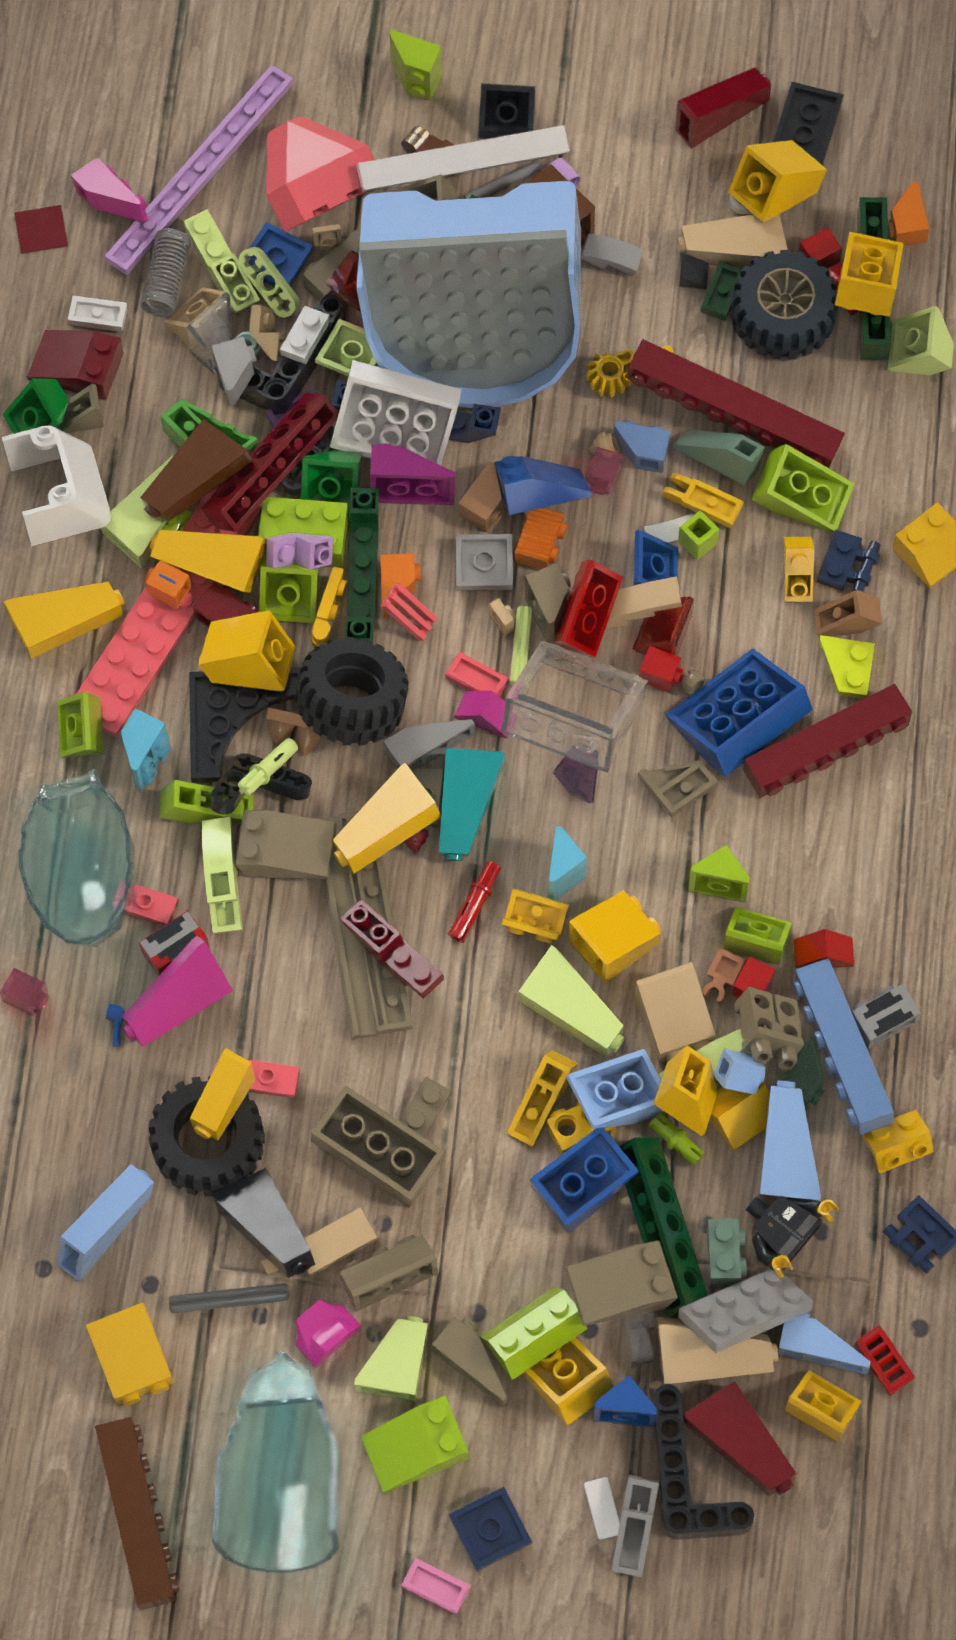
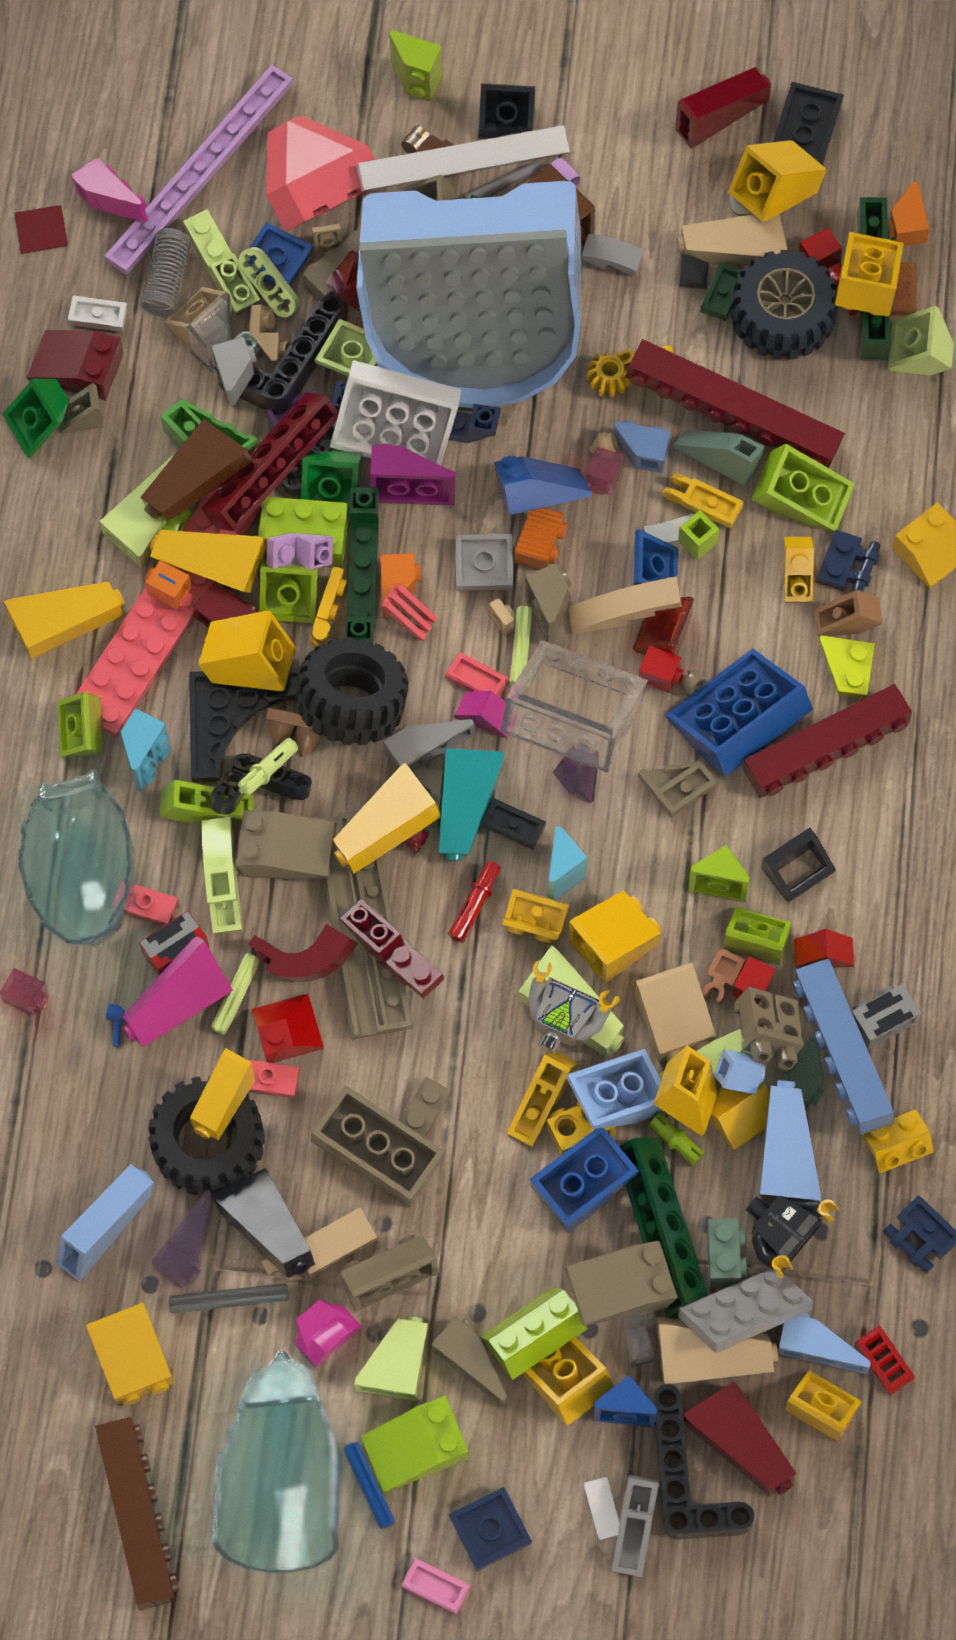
(74, 505): white windscreen -> none
(184, 1250): none -> clear purple slope
(233, 999): none -> yellowish green axle
(287, 1028): none -> red slope
(305, 335): white plate -> none
(316, 962): none -> dark red arch
(369, 1485): none -> blue axle
(483, 500): medium nougat slope -> none
(513, 824): none -> black plate
(565, 1012): none -> light grey torso
(588, 608): red slope -> none
(790, 851): none -> black tile
(905, 295): none -> clear orange plate

